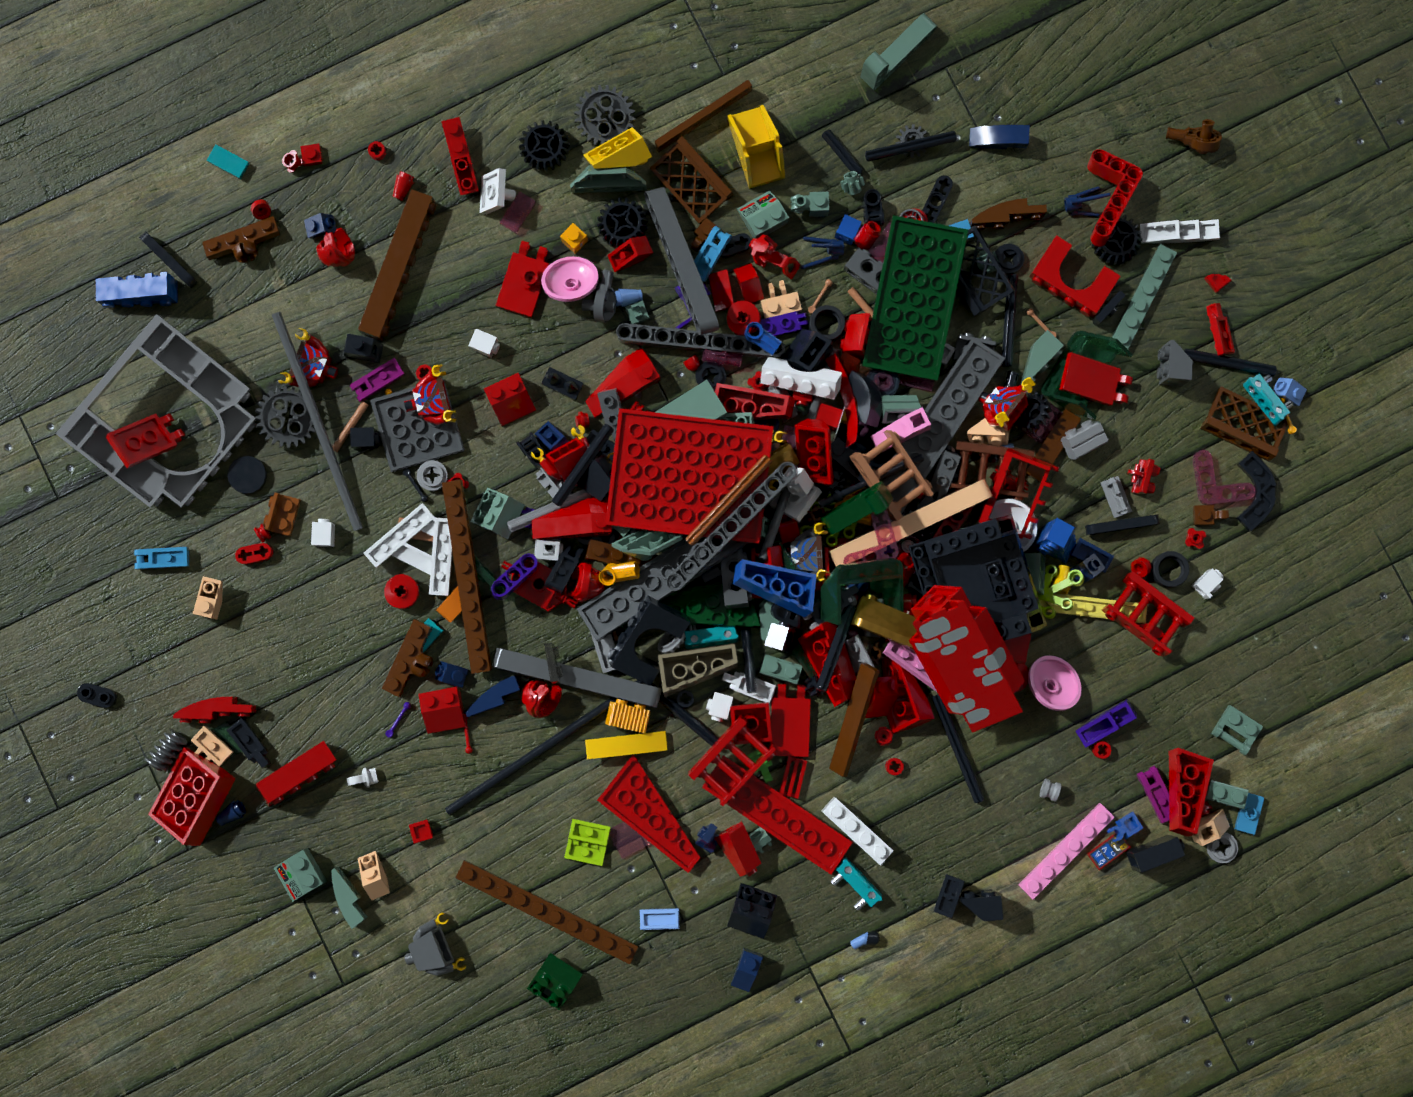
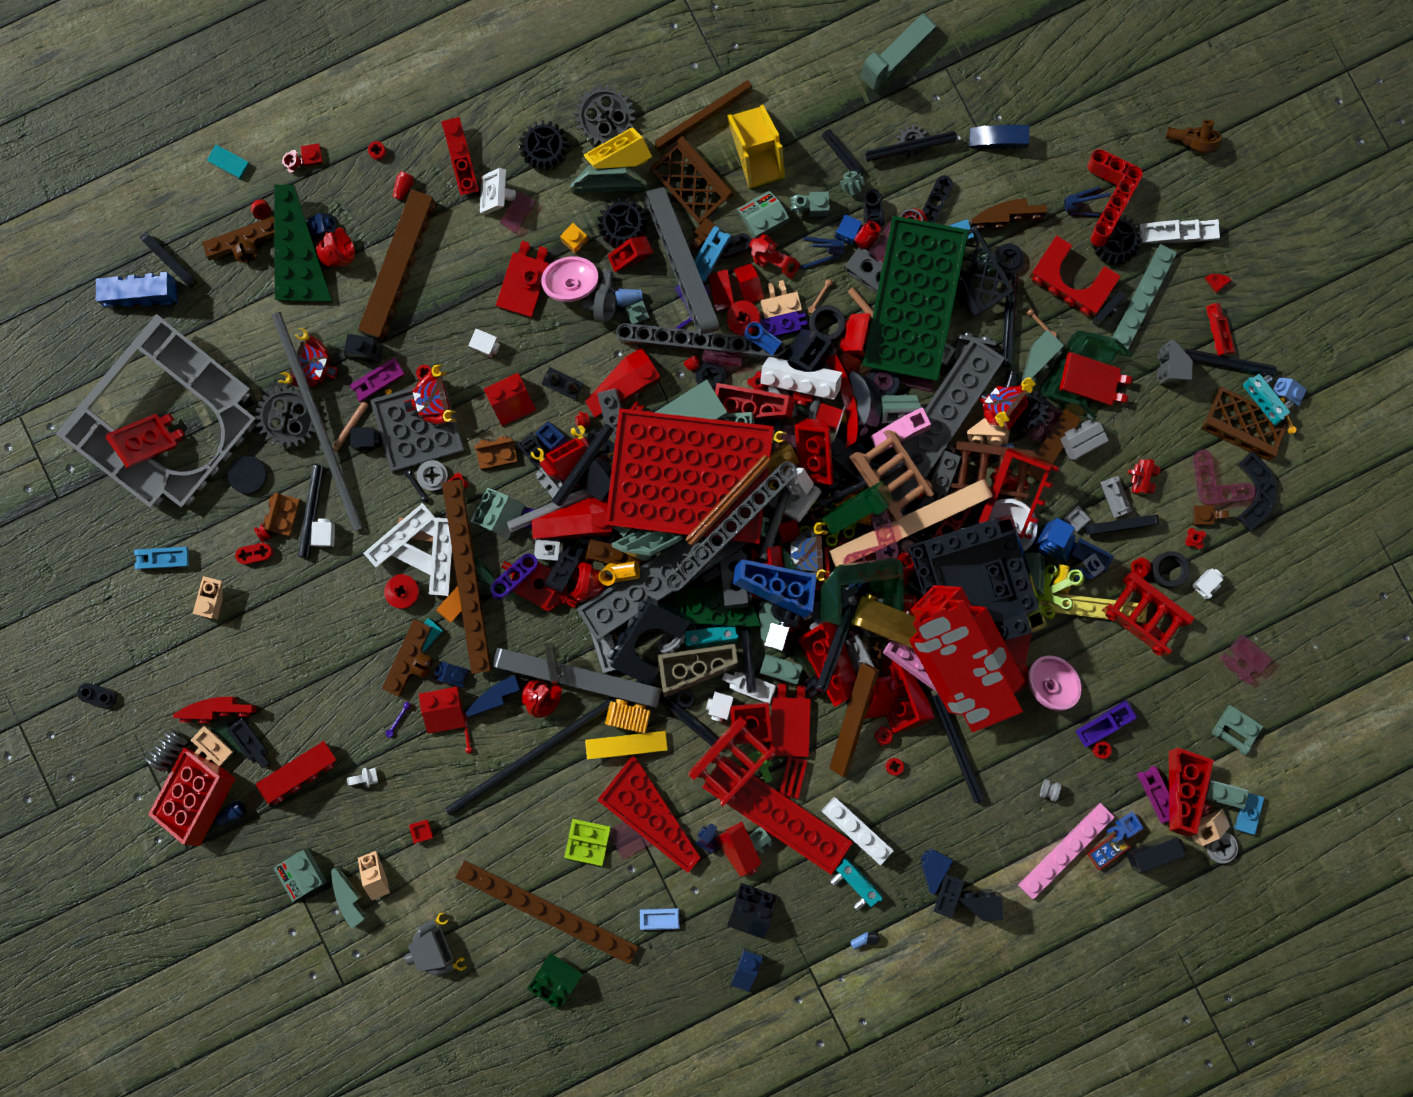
(295, 256): none -> dark green wing
(311, 510): none -> black axle
(496, 452): none -> dark orange bracket
(934, 868): none -> dark blue slope
(1077, 518): none -> light grey tile
(1250, 654): none -> clear pink plate

